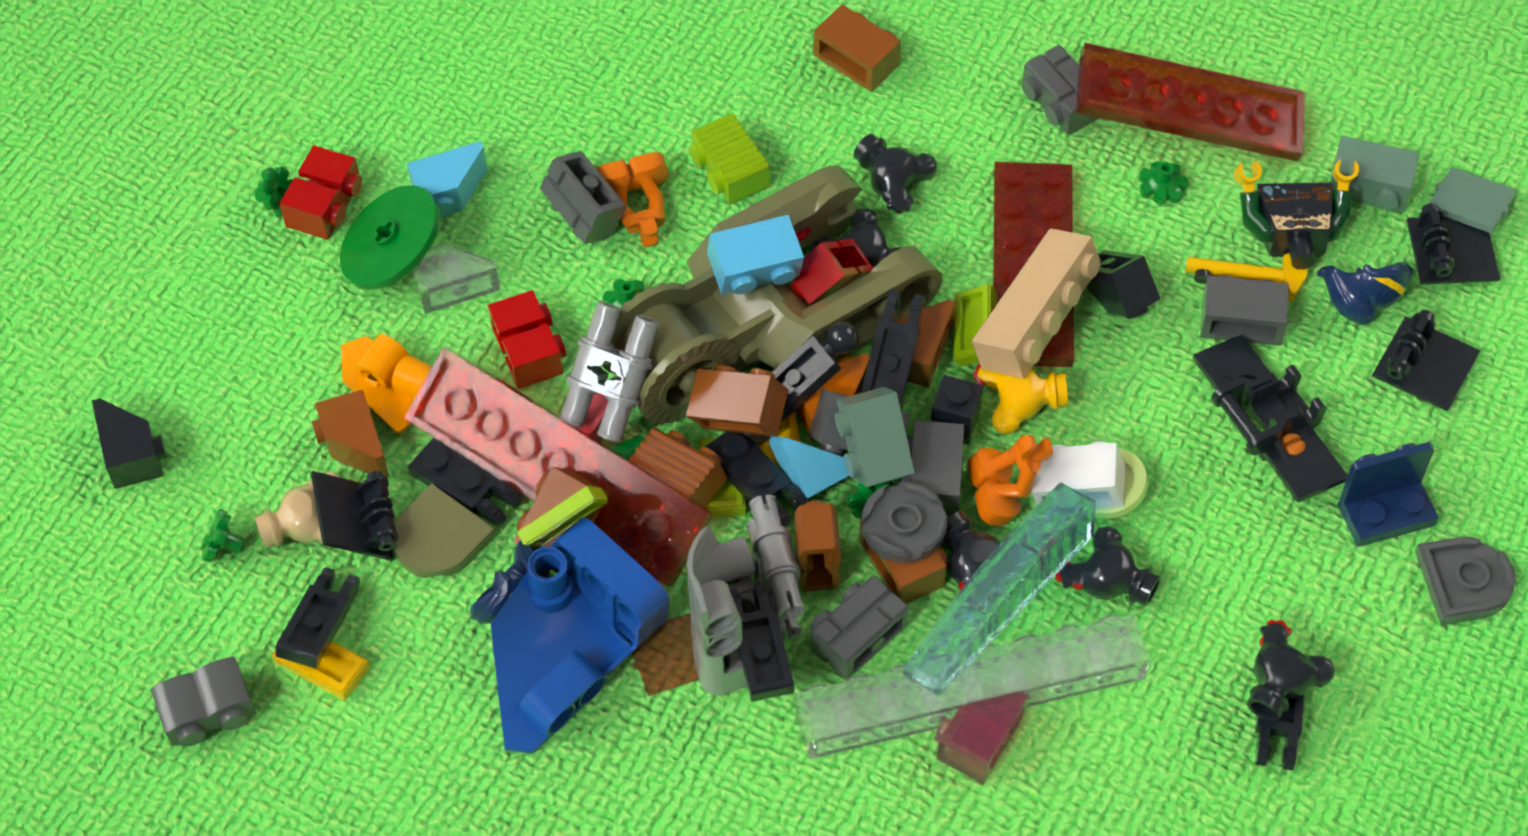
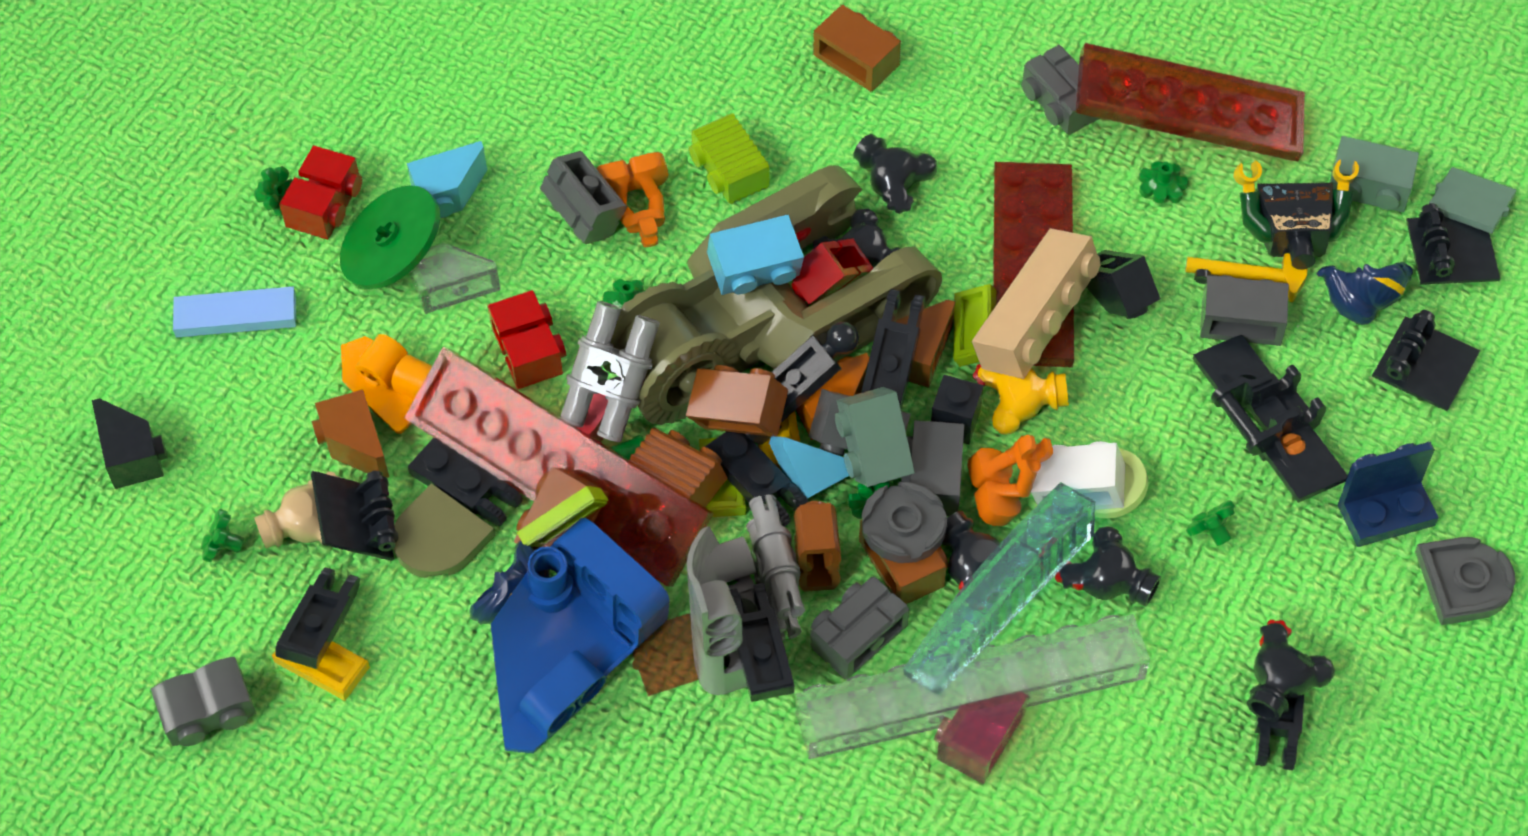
(234, 312): none -> light blue tile
(1213, 523): none -> green plant

